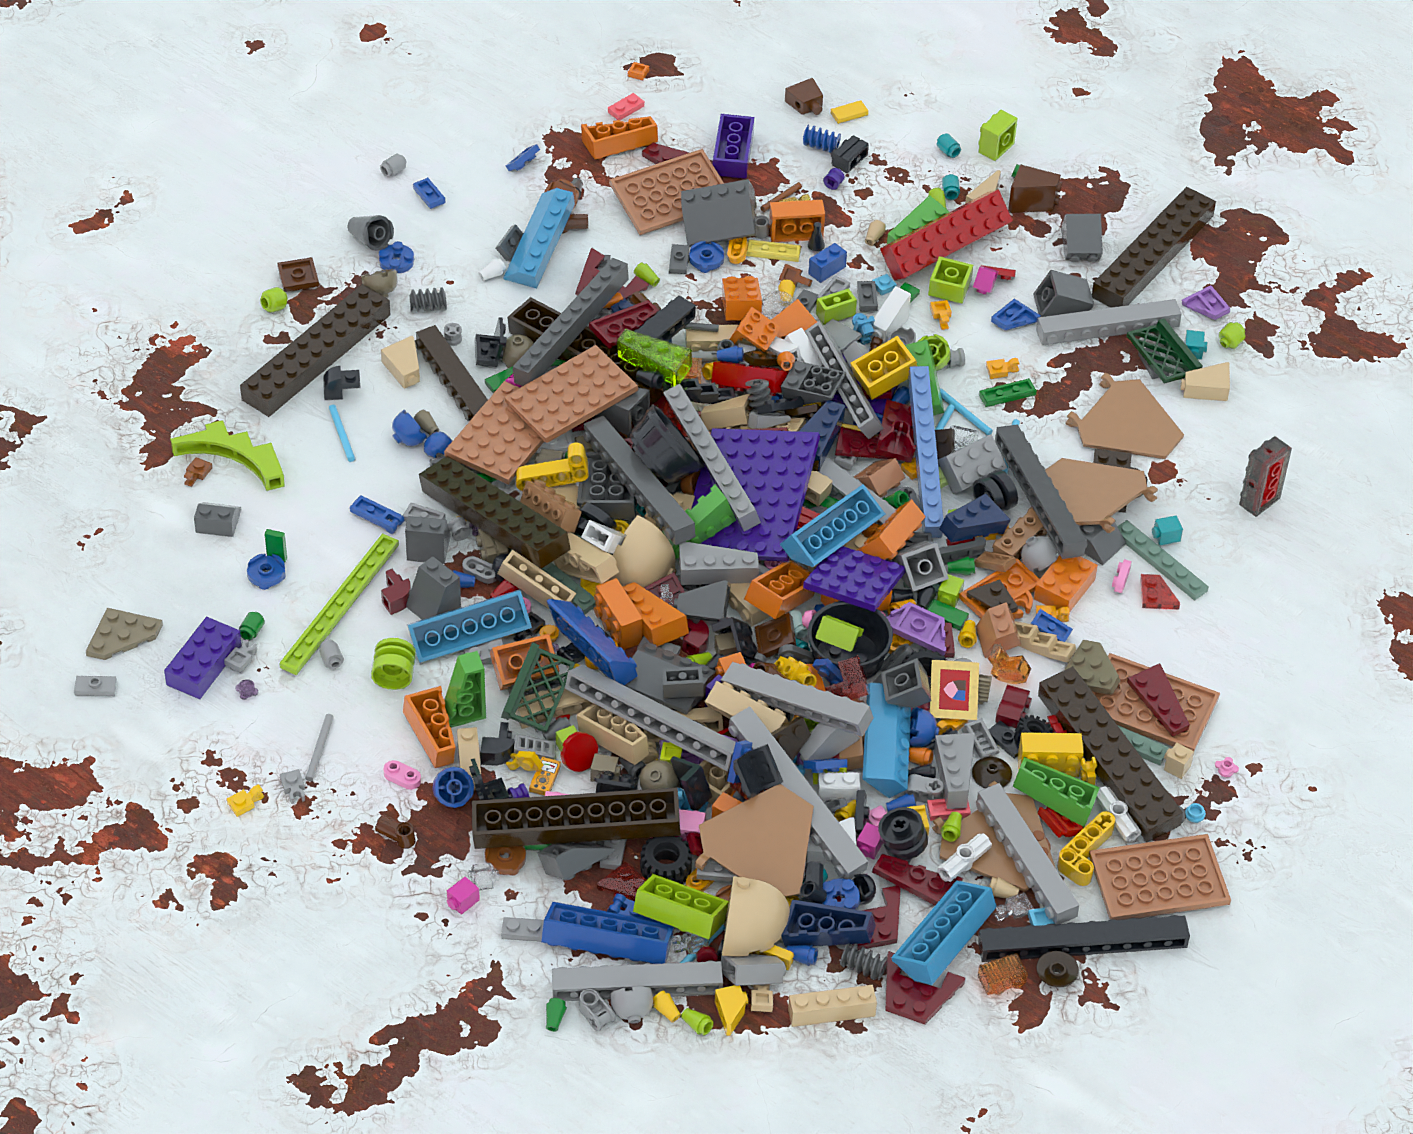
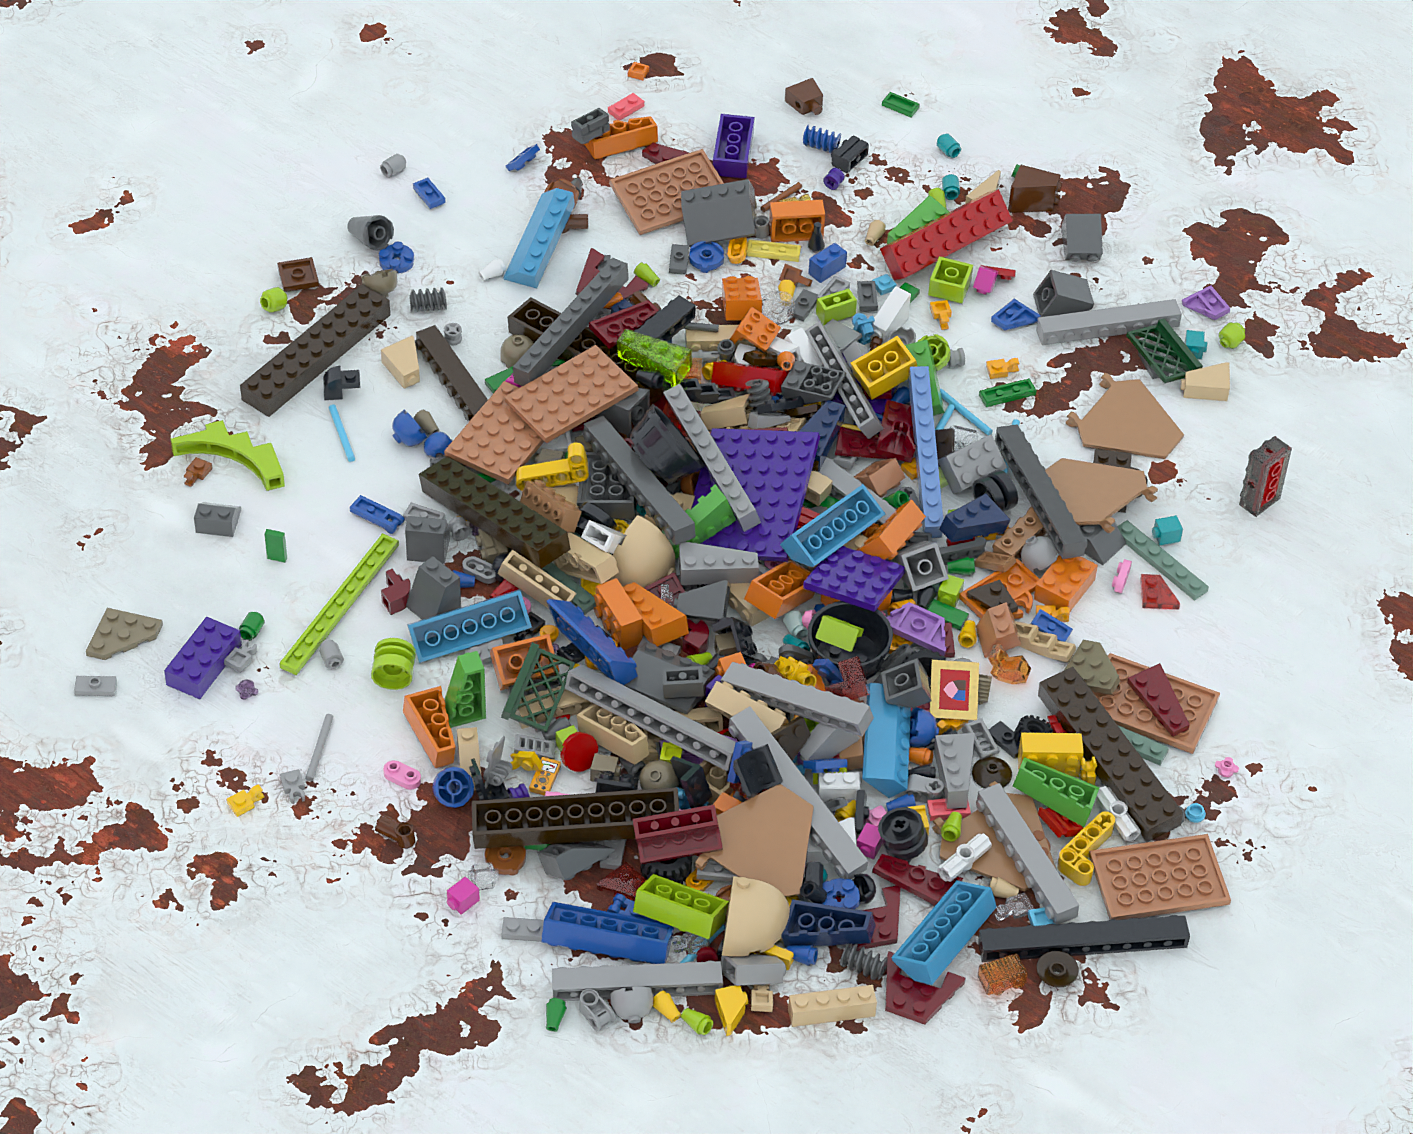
(266, 579): blue plate -> none
(489, 348): black bracket -> none
(497, 750): black brick -> none
(497, 768): none -> light grey hinge
(509, 242): dark grey plate -> none
(590, 126): none -> dark grey brick
(677, 834): none -> dark red slope
(731, 354): blue cone -> none
(774, 634): reddish brown plate -> none
(793, 318): orange slope -> none
(849, 111): yellow tile -> none
(900, 104): none -> green tile
(997, 135): lime brick -> none
(1013, 706): dark red brick -> none
(1153, 249): dark brown brick -> none
(1178, 760): tan brick -> none

